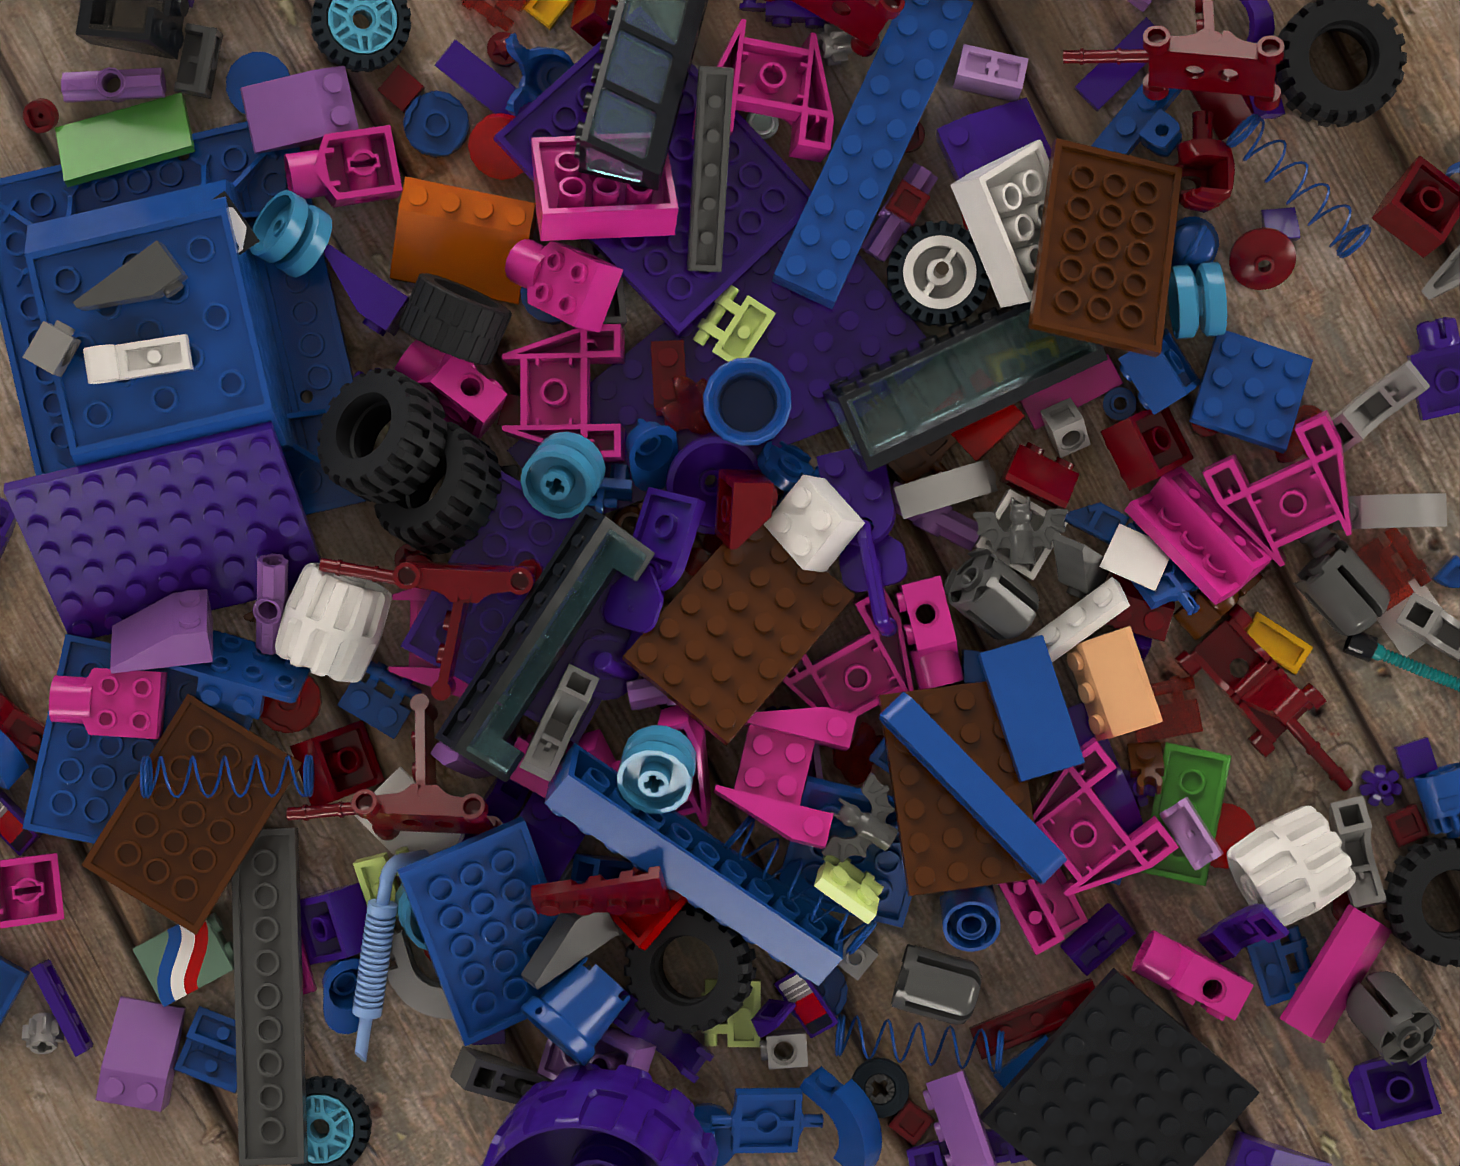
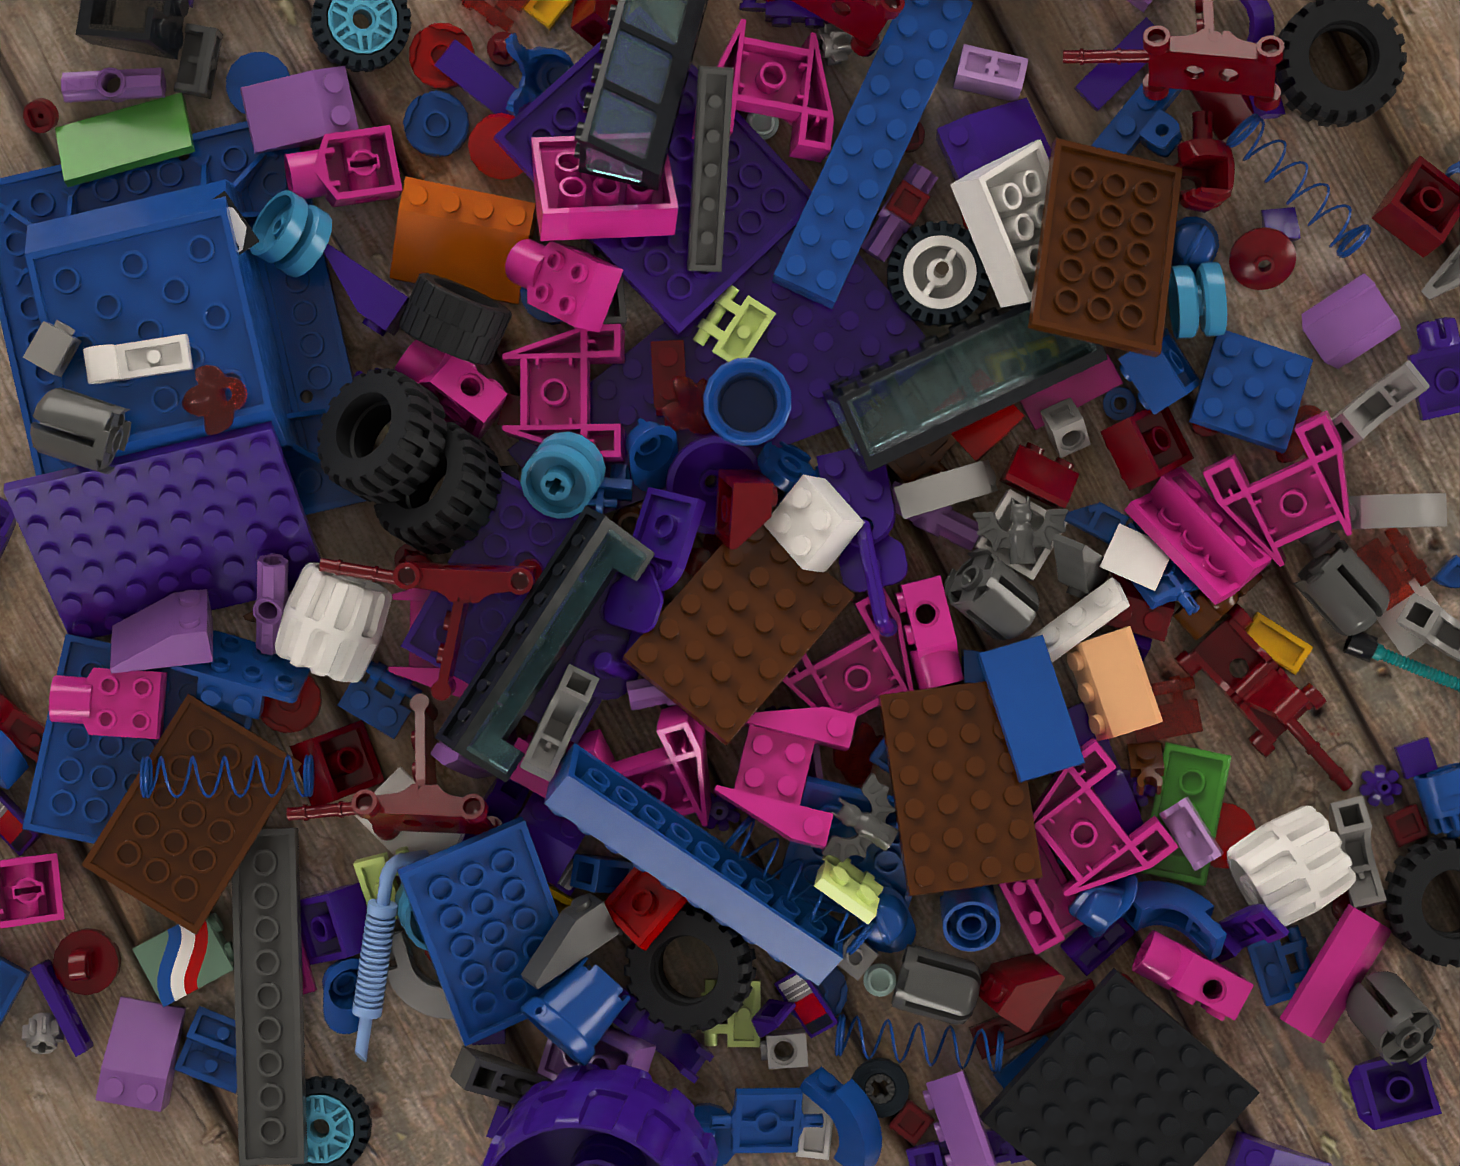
(79, 429): none -> dark grey cylinder
(86, 961): none -> dark red tile
(141, 279): dark grey slope -> none
(210, 401): none -> clear red plate
(401, 88): dark red tile -> none
(429, 47): none -> red tile
(501, 1113): none -> dark purple tile
(598, 895): dark red wing -> none
(656, 769): dark azure wheel -> none
(723, 818): none -> dark purple plant
(815, 1141): none -> white tile
(879, 979): none -> light aqua plate
(894, 923): none -> blue piece
(972, 788): blue beam -> none
(1020, 988): none -> dark red slope
(1104, 904): none -> blue piece
(1180, 909): none -> blue arch
(1349, 322): none -> medium lavender slope

